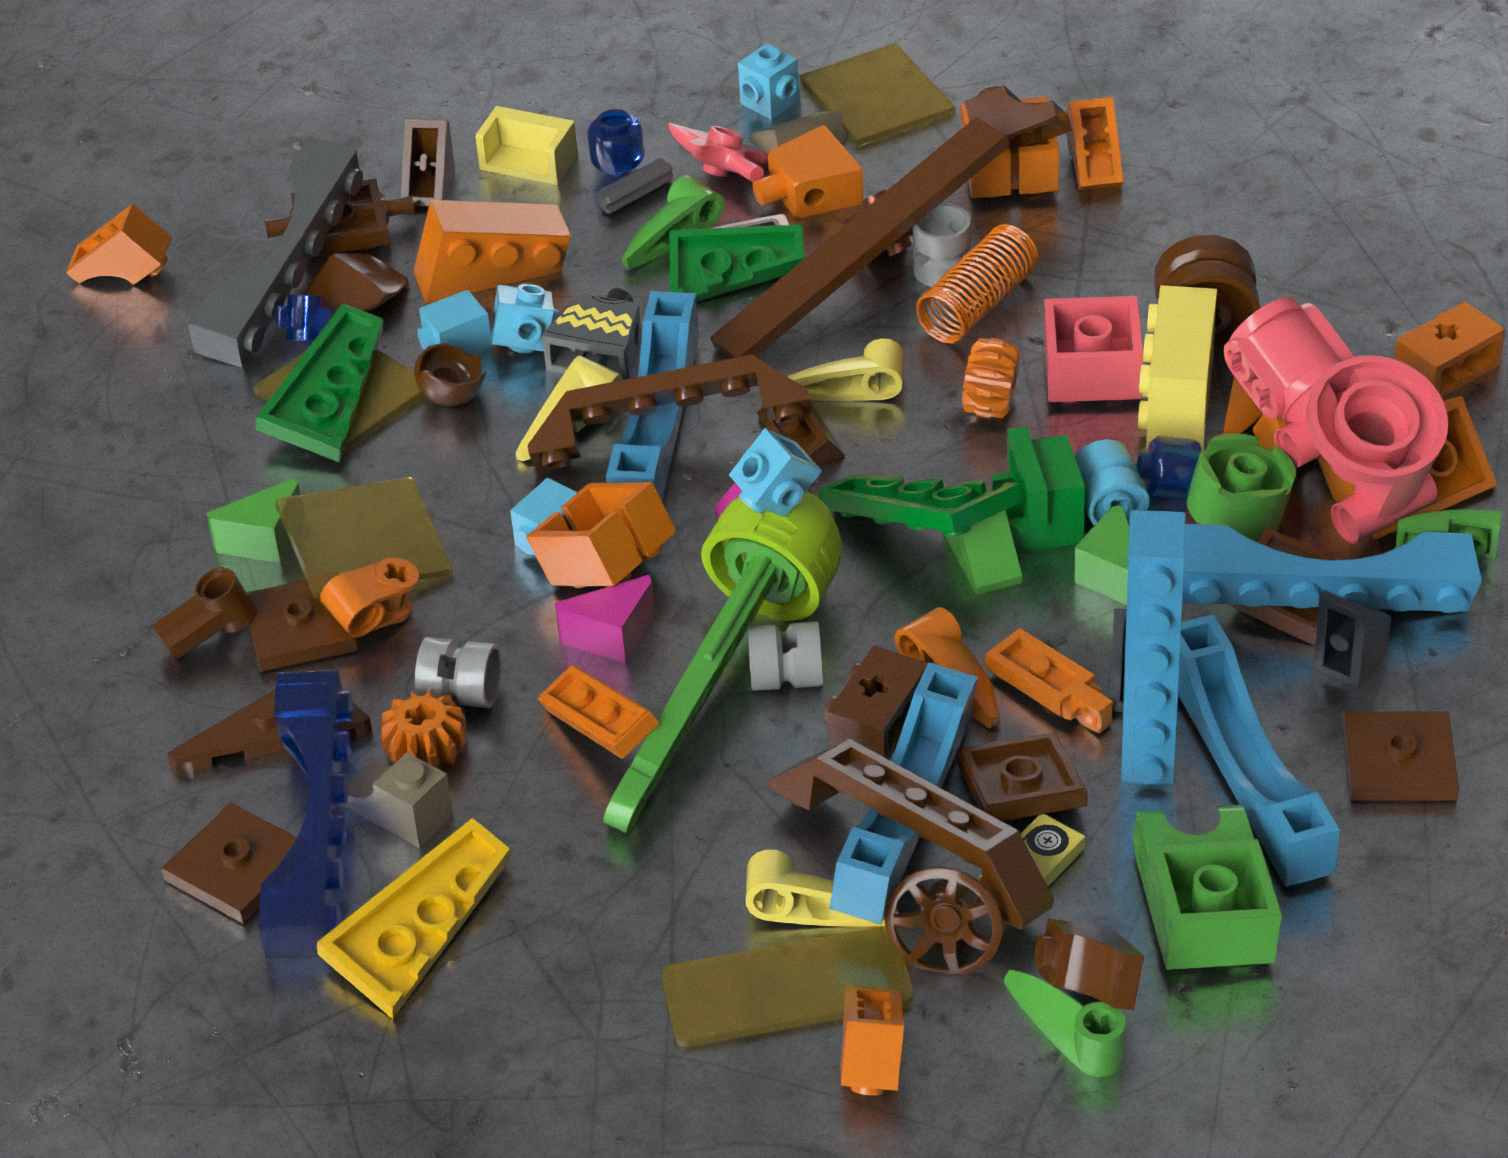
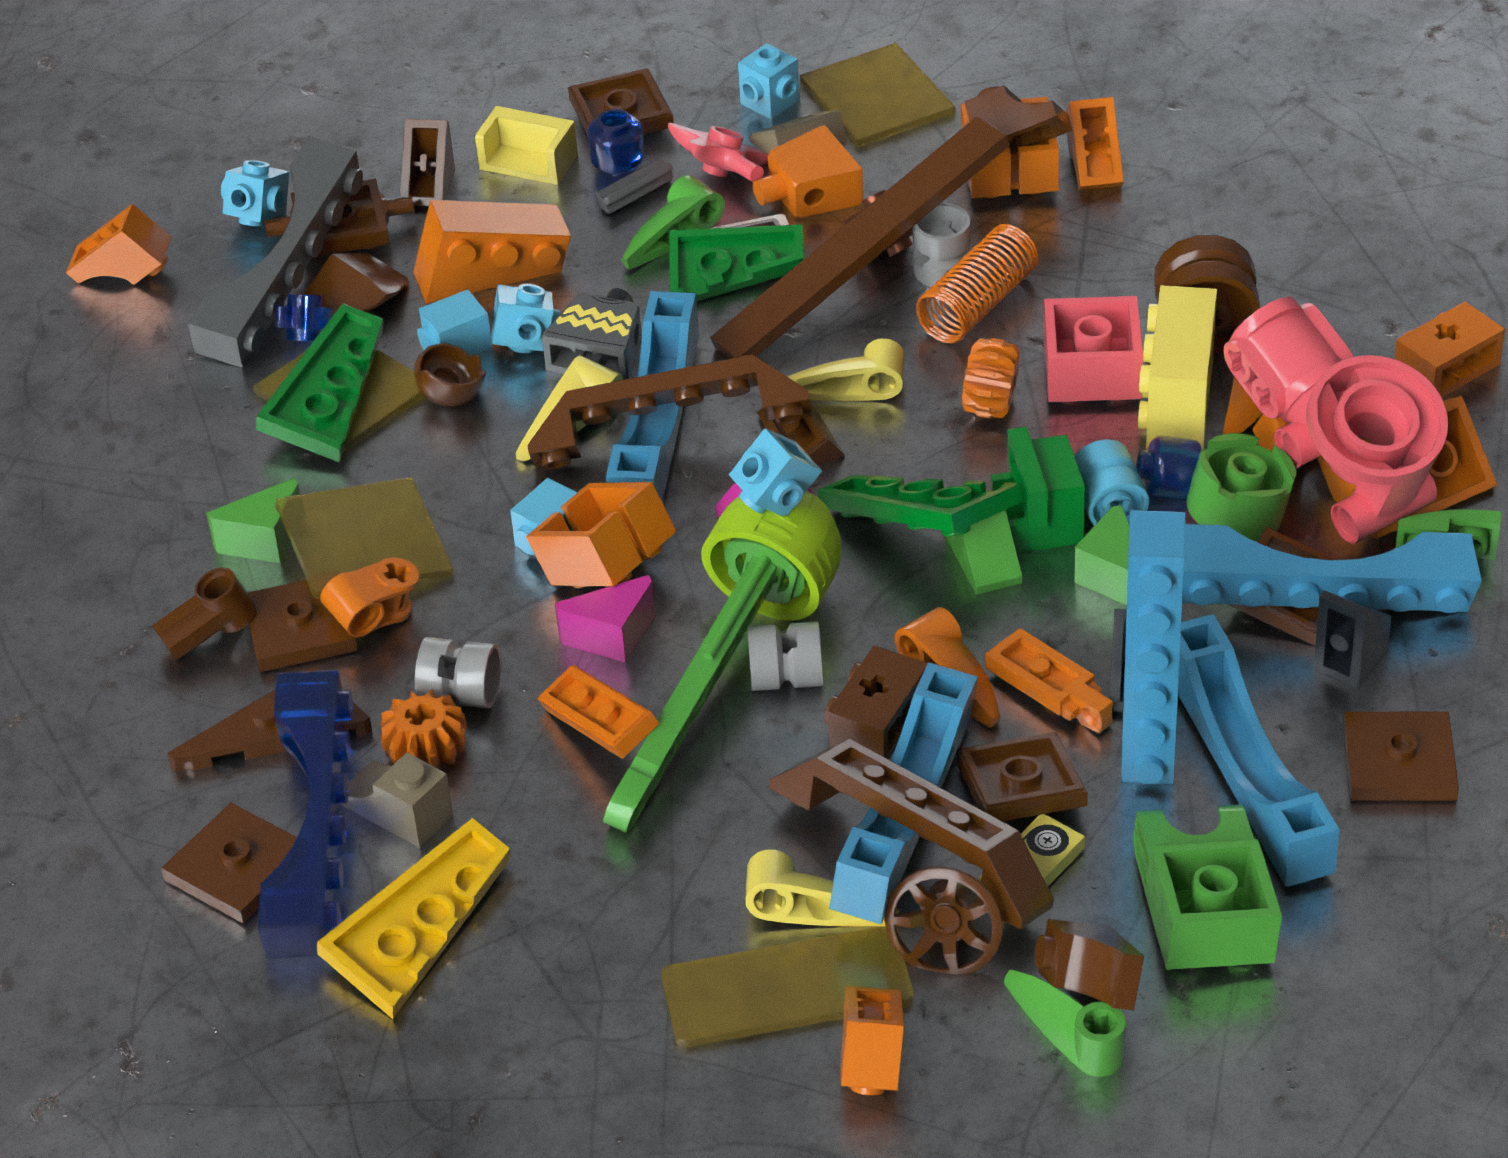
(255, 192): none -> medium azure brick
(632, 92): none -> reddish brown plate

